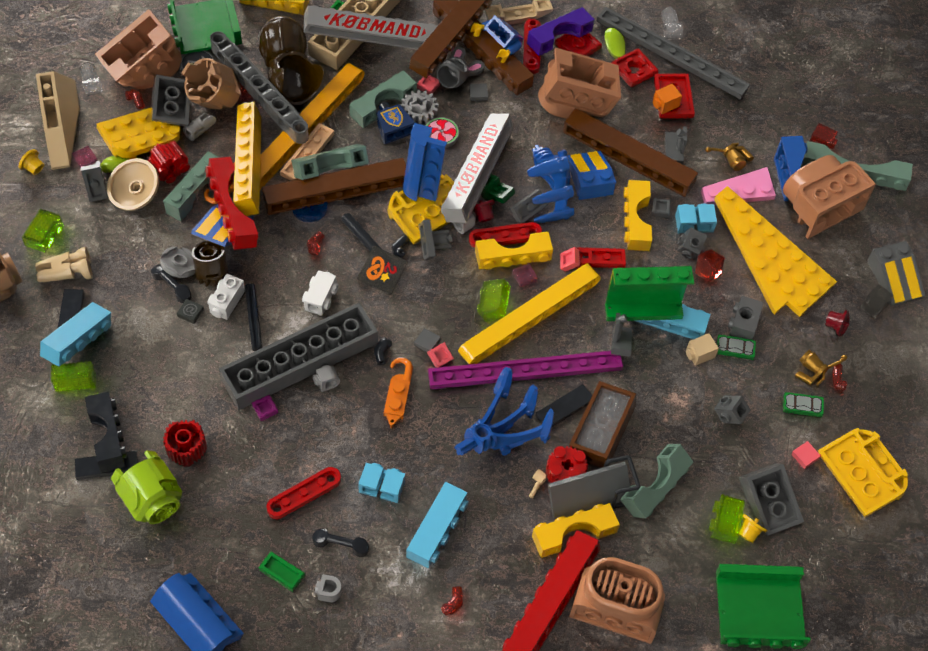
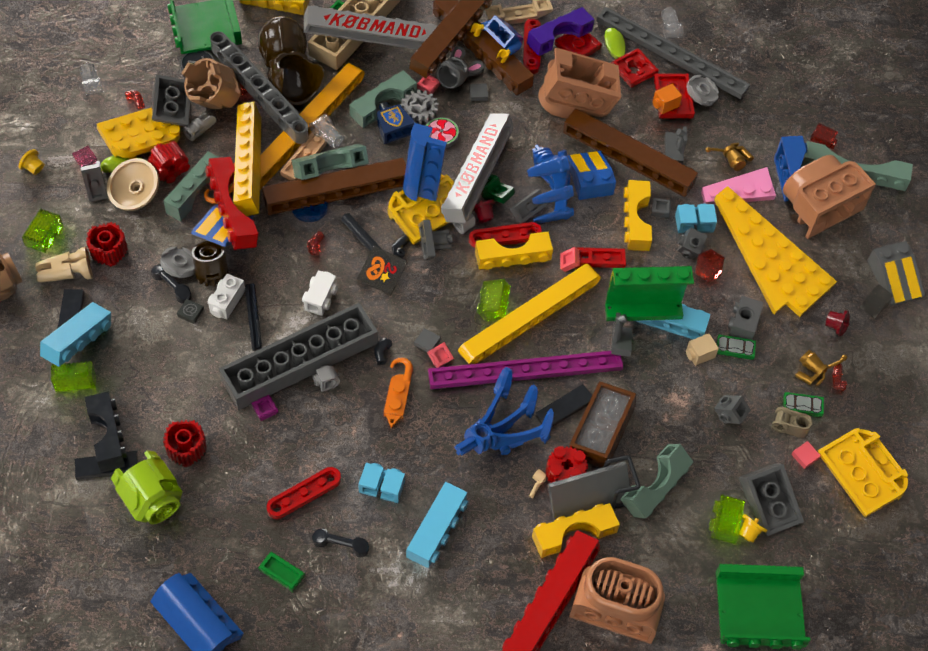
(59, 115): tan wedge -> none
(107, 244): none -> red brick
(141, 53): nougat brick -> none
(324, 127): none -> clear piece
(328, 589): light grey plate -> none
(455, 603): clear red arm -> none
(524, 275): clear pink tile -> none
(702, 90): none -> light grey tile
(790, 422): none -> dark tan piece

